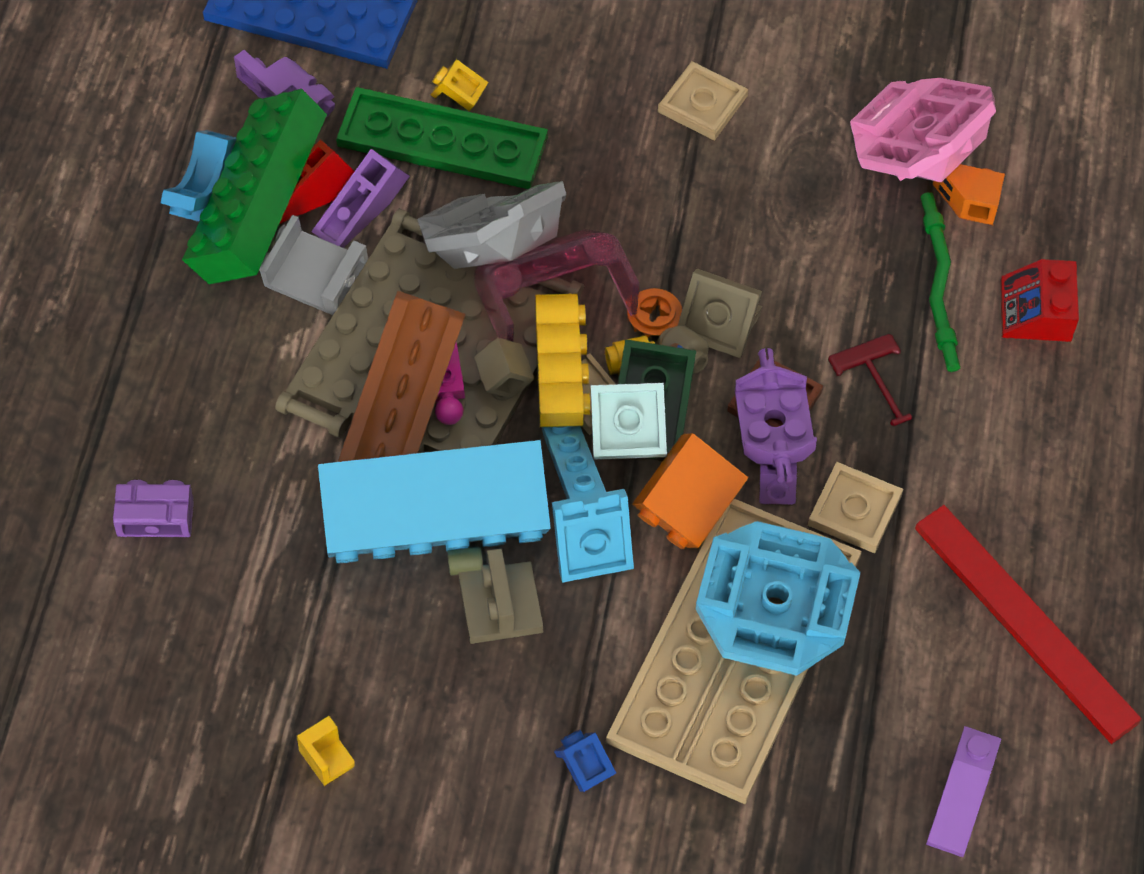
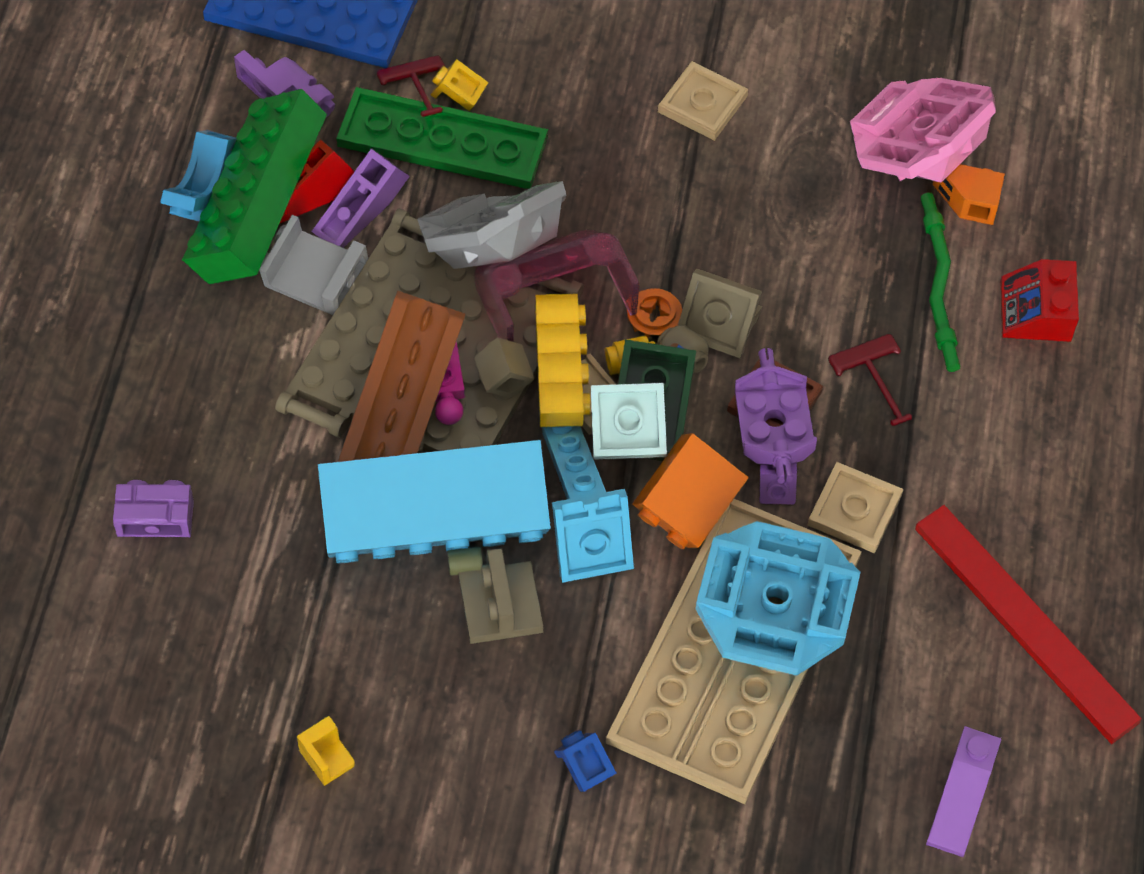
(411, 70): none -> dark red piece

